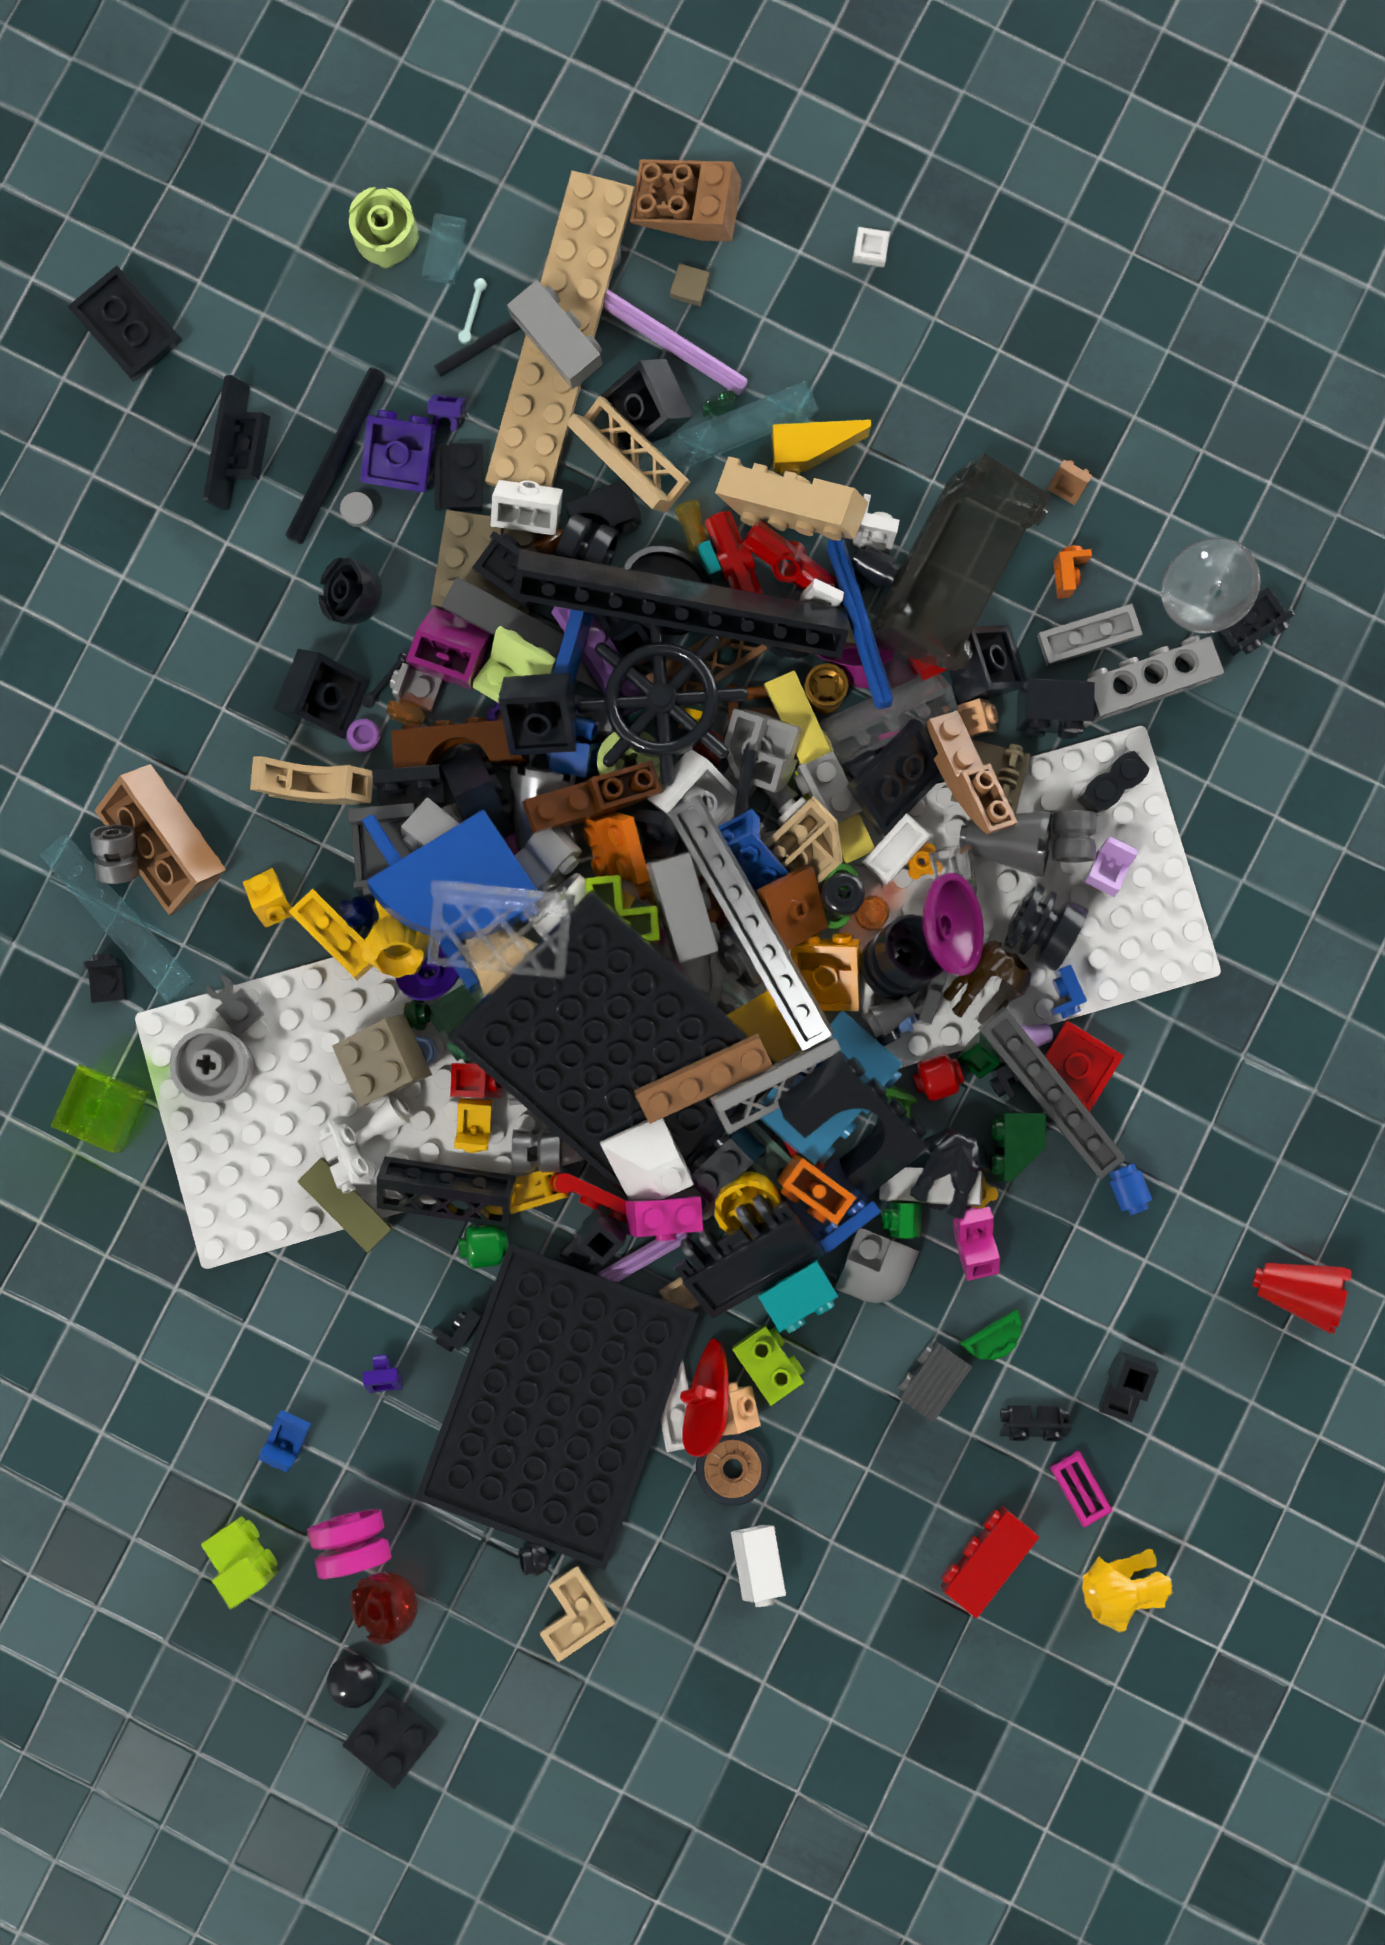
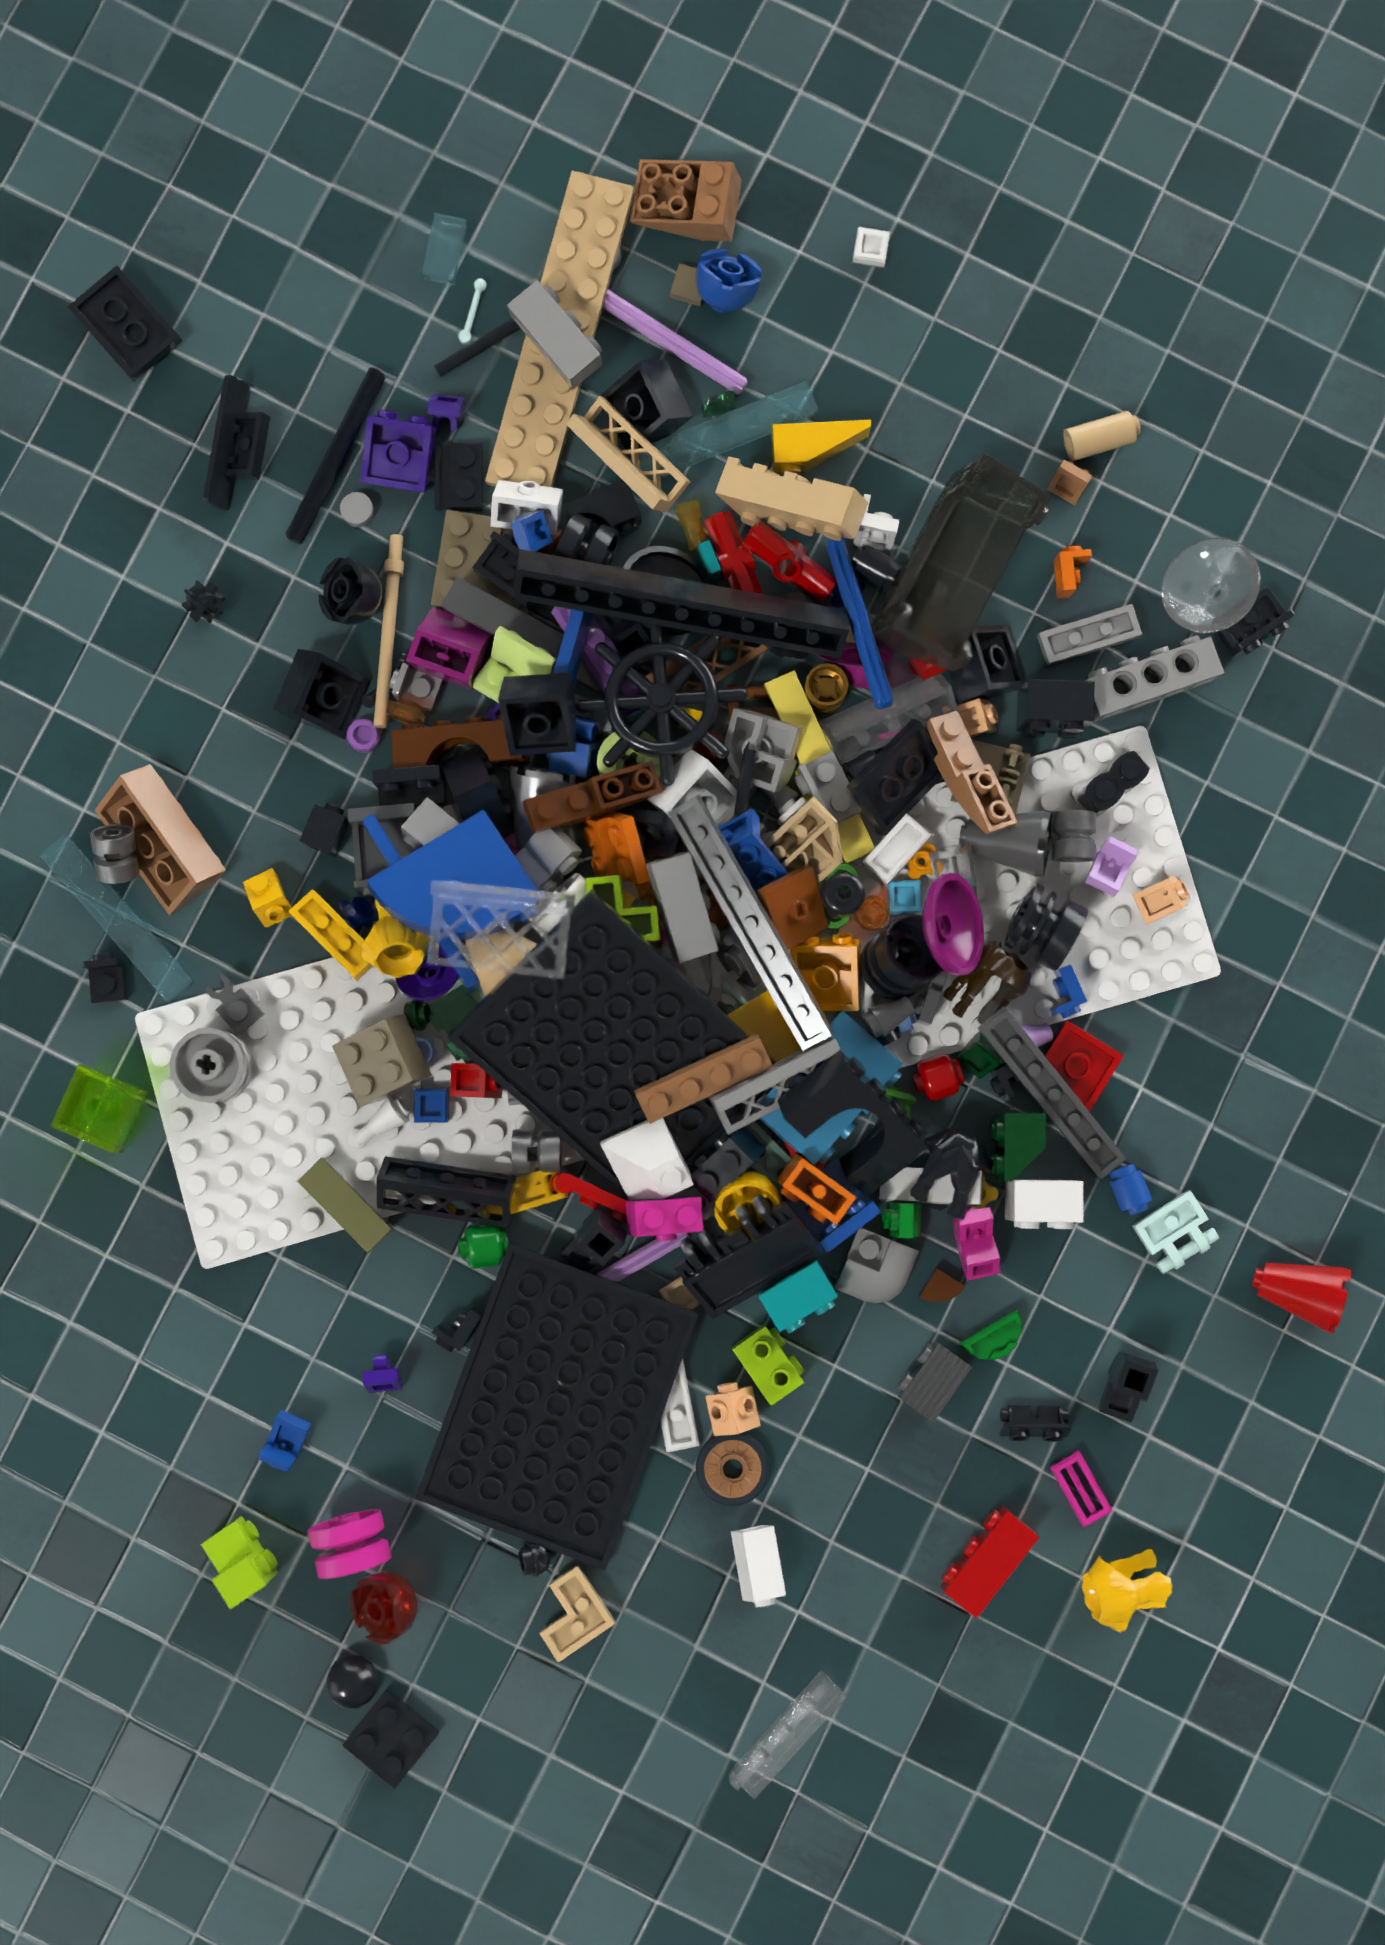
(197, 595): none -> black gear
(312, 783): tan arch -> none
(325, 829): none -> black brick
(339, 1142): white hinge -> none
(394, 570): none -> tan bar
(399, 232): yellowish green brick -> none
(431, 1105): none -> blue tile
(473, 1124): yellow bracket -> none
(531, 531): none -> blue bracket
(706, 1402): red shield -> none
(727, 281): none -> blue cylinder
(786, 1735): none -> clear fence
(822, 594): white tile -> none
(904, 897): none -> medium azure tile
(940, 1287): none -> reddish brown tile
(1044, 1201): none -> white brick
(1101, 435): none -> tan brick
(1161, 899): none -> light nougat bracket
(1171, 1222): none -> light aqua plate

